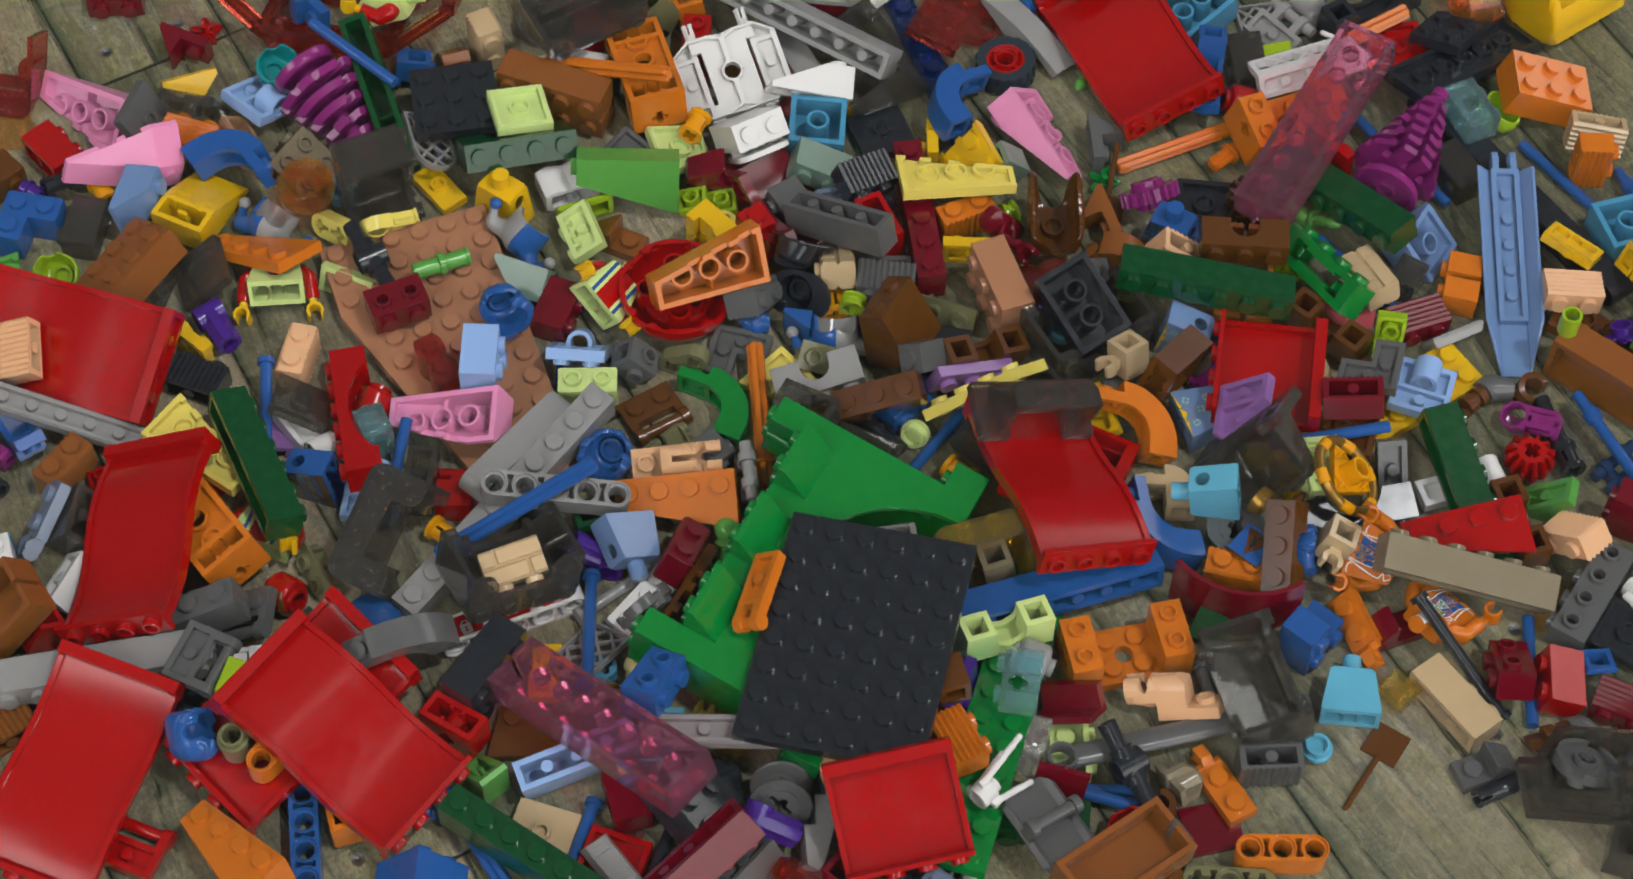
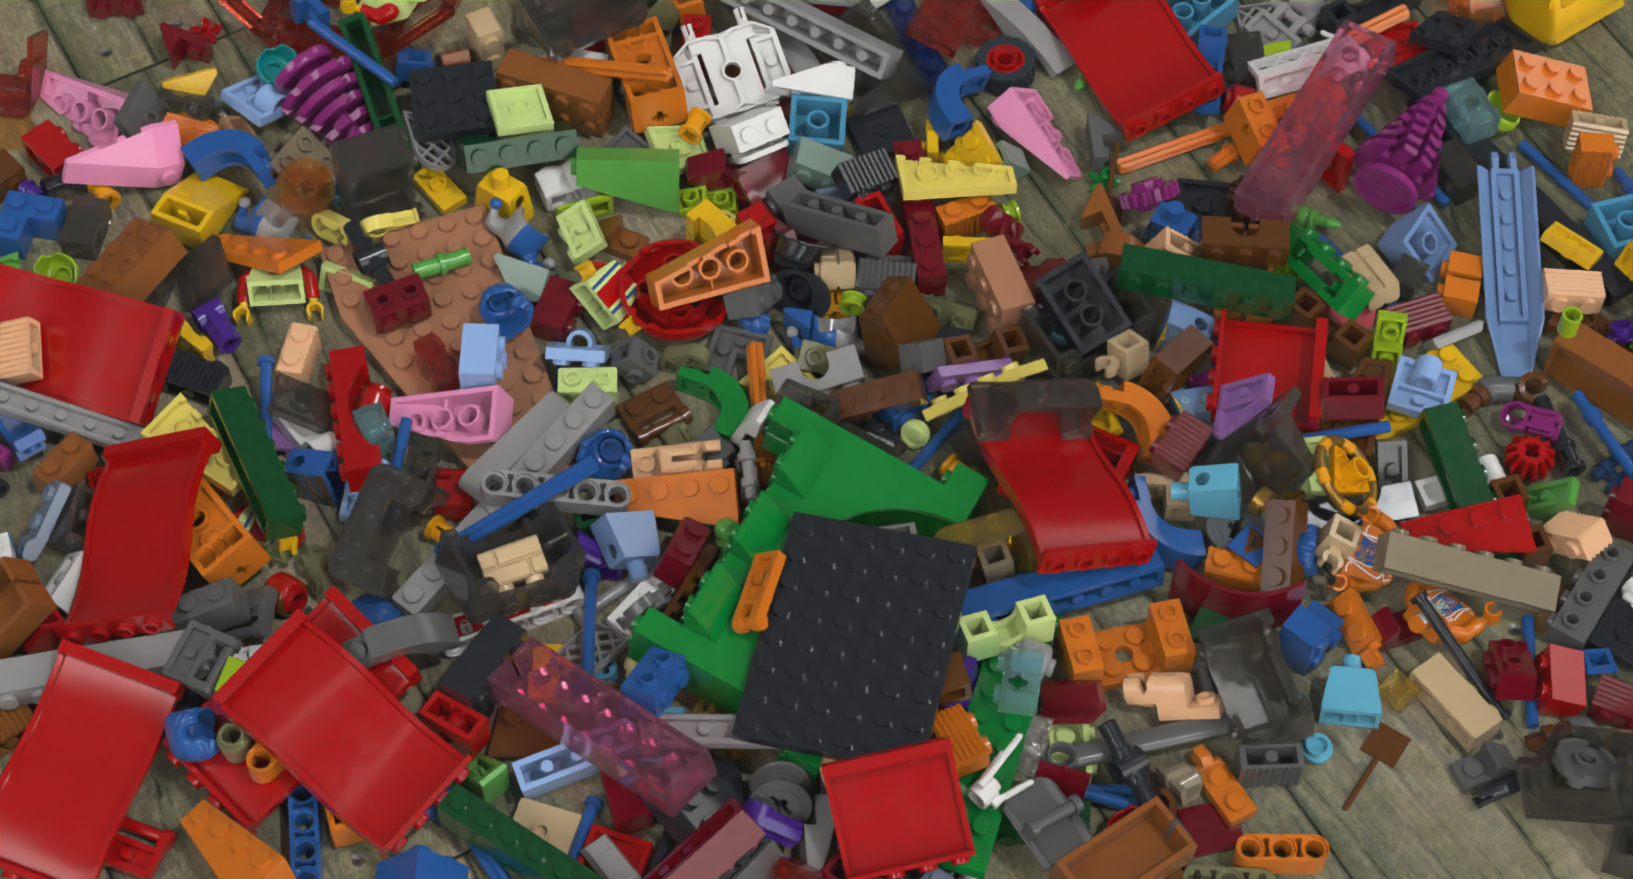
(136, 193): medium blue slope -> none
(752, 422): none -> white slope
(1060, 228): reddish brown animal -> none
(1180, 445): none -> dark red brick
(1363, 210): dark green brick -> none
(1386, 361): dark grey plate -> none

